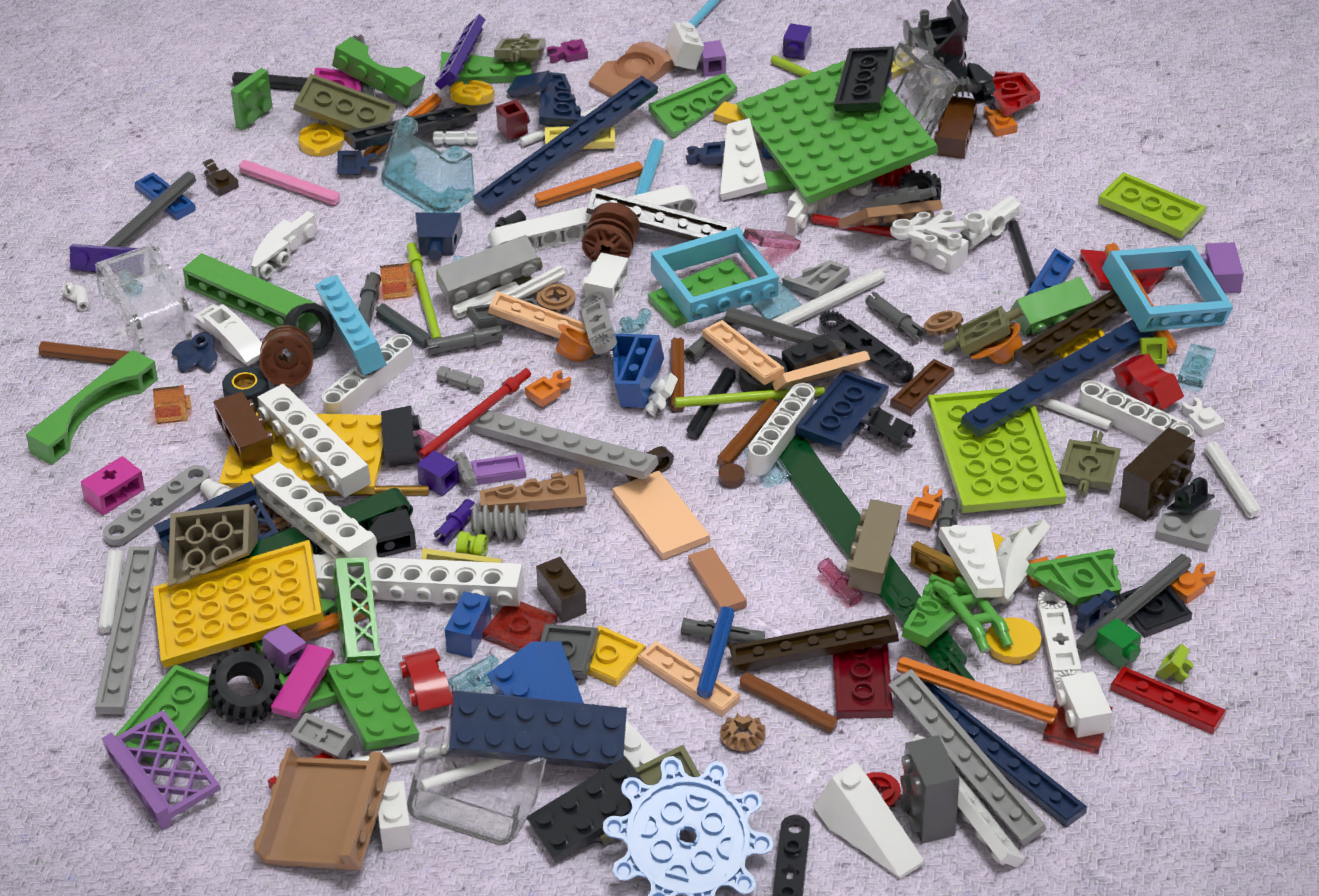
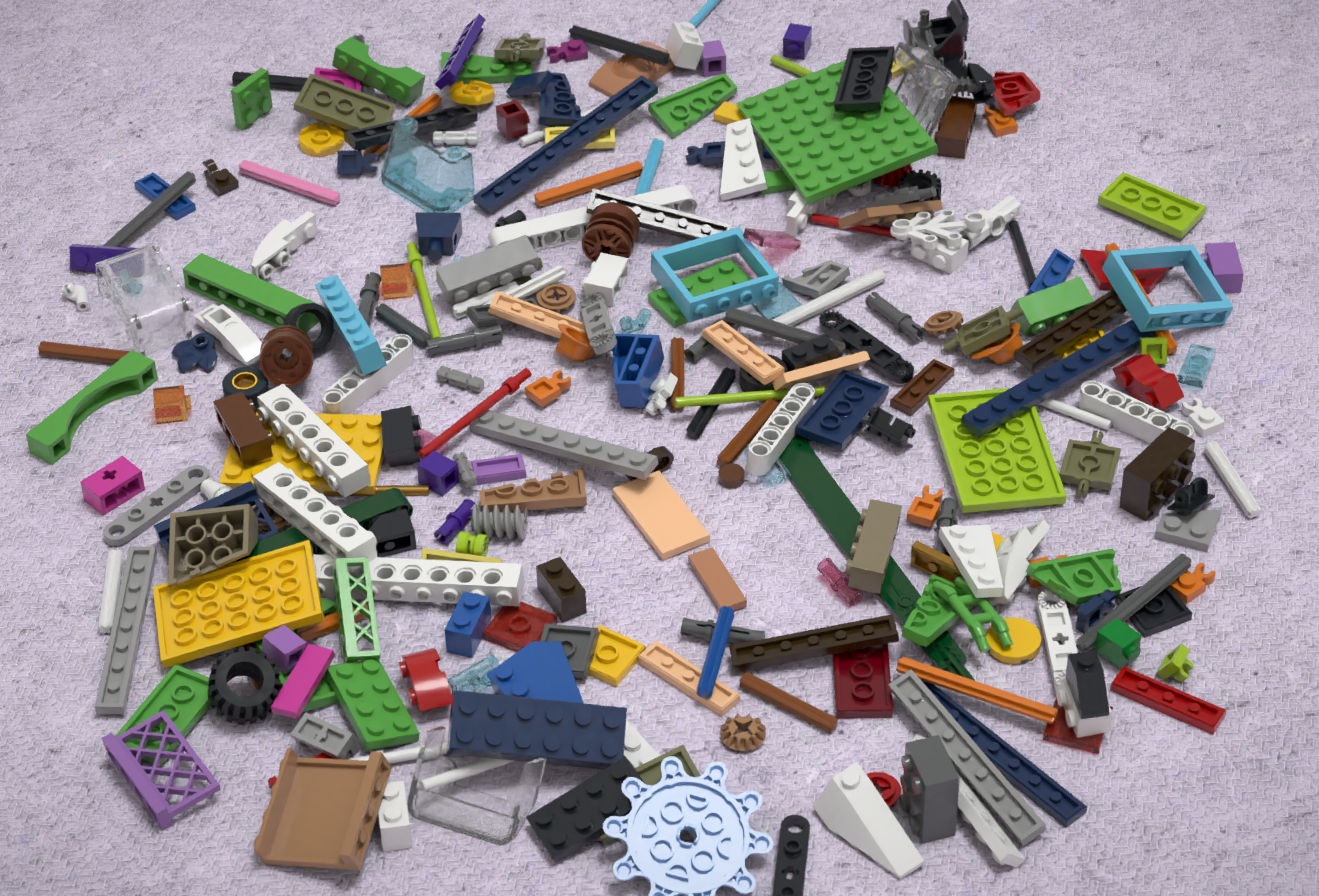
(620, 45): none -> black axle
(1087, 684): none -> black slope

